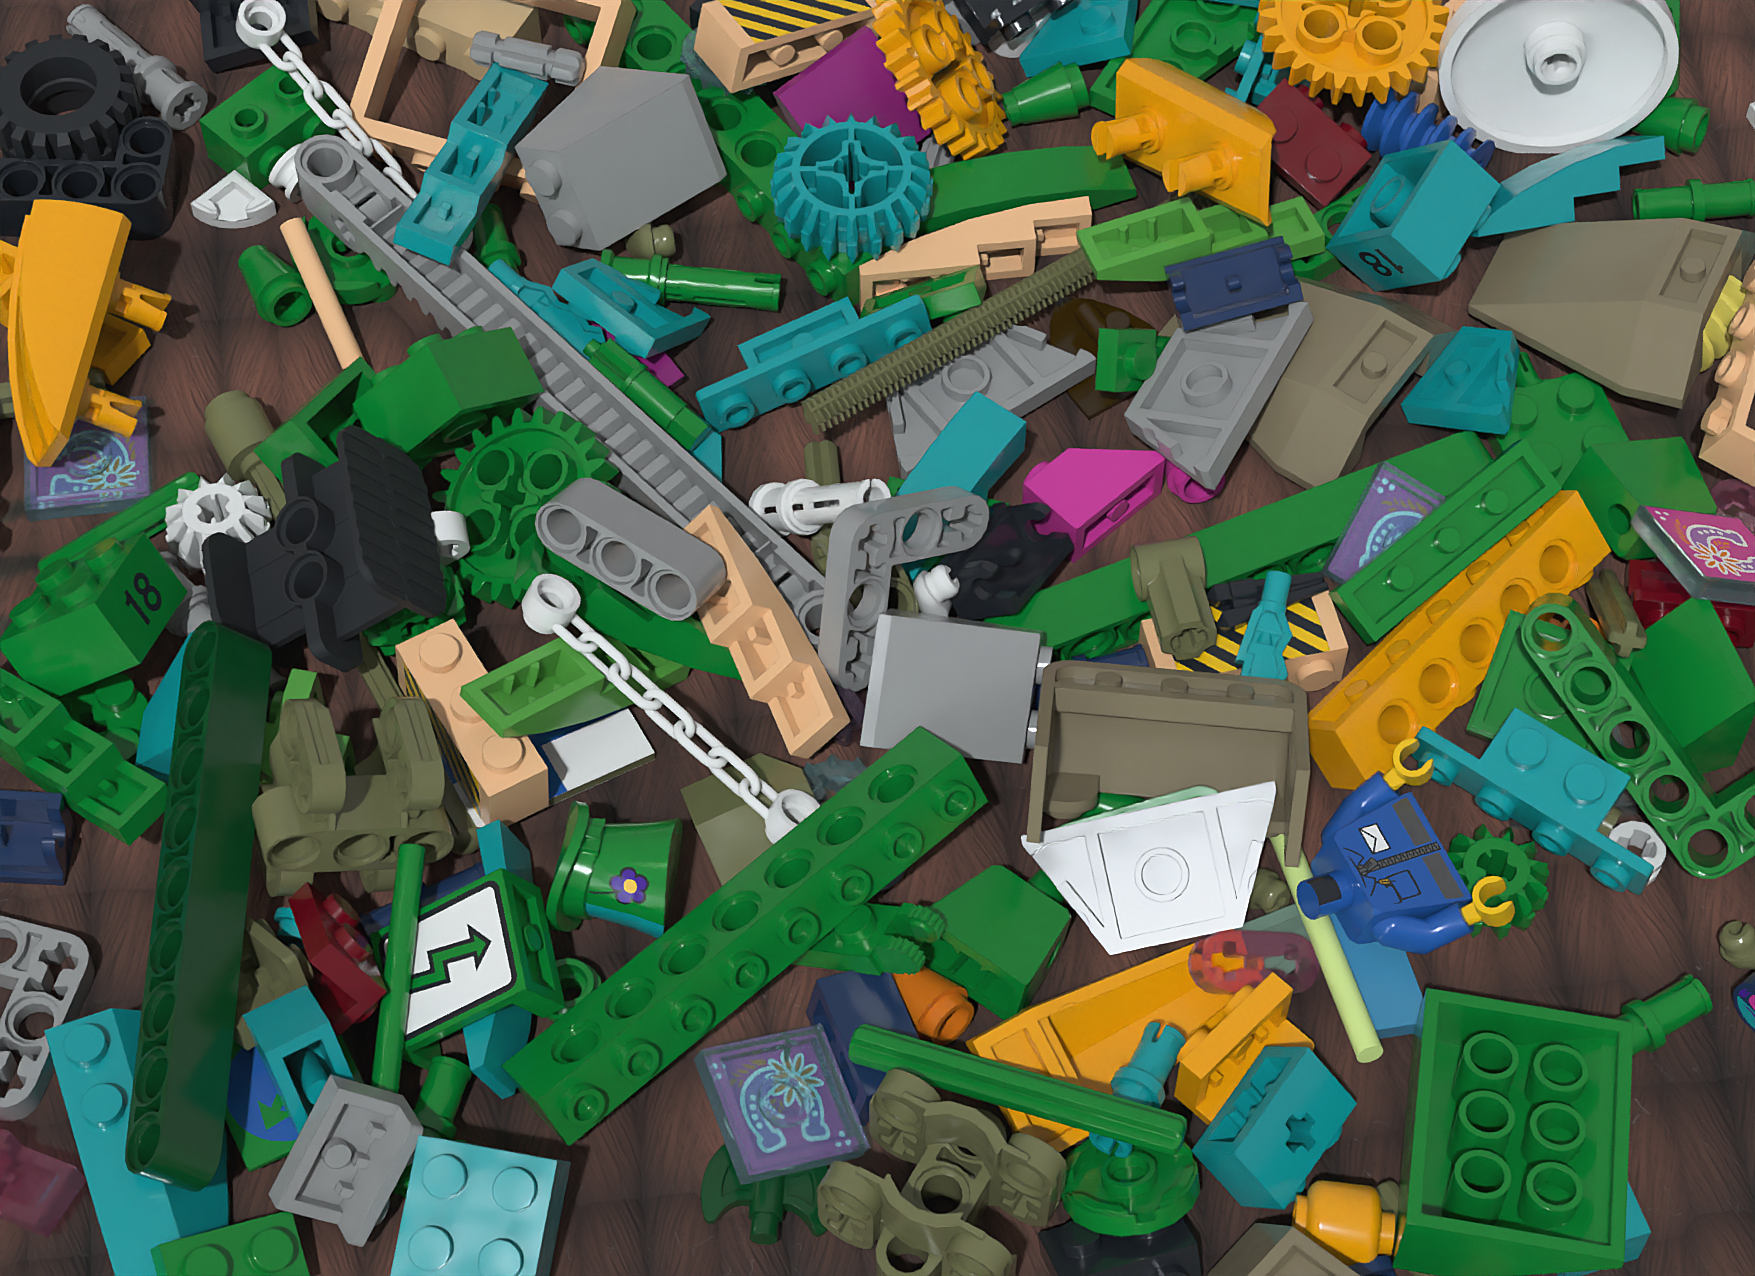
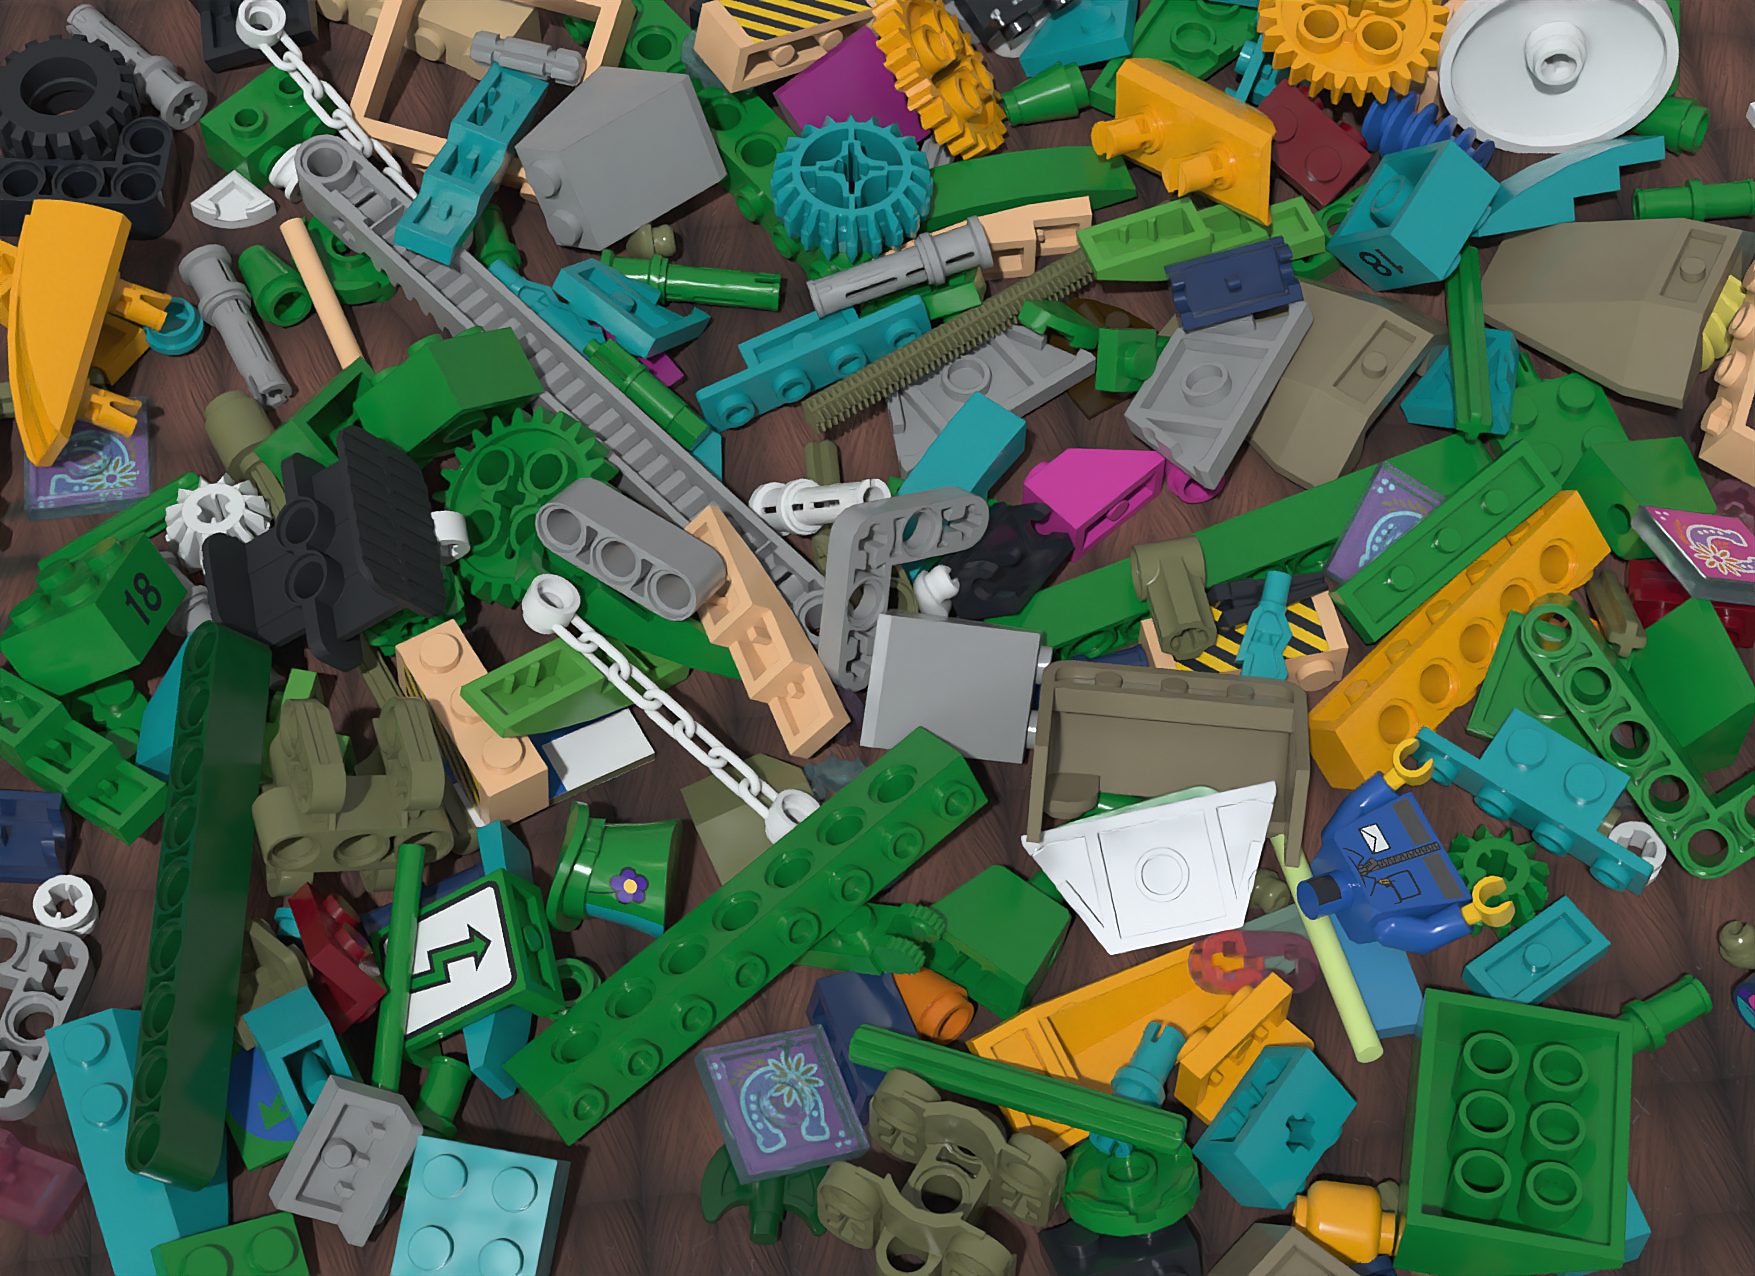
(78, 893): none -> white bush
(180, 331): none -> teal plate
(227, 307): none -> light grey pin
(929, 260): none -> light grey pin
(1063, 319): none -> green tile
(1468, 346): none -> green axle
(1538, 956): none -> teal plate

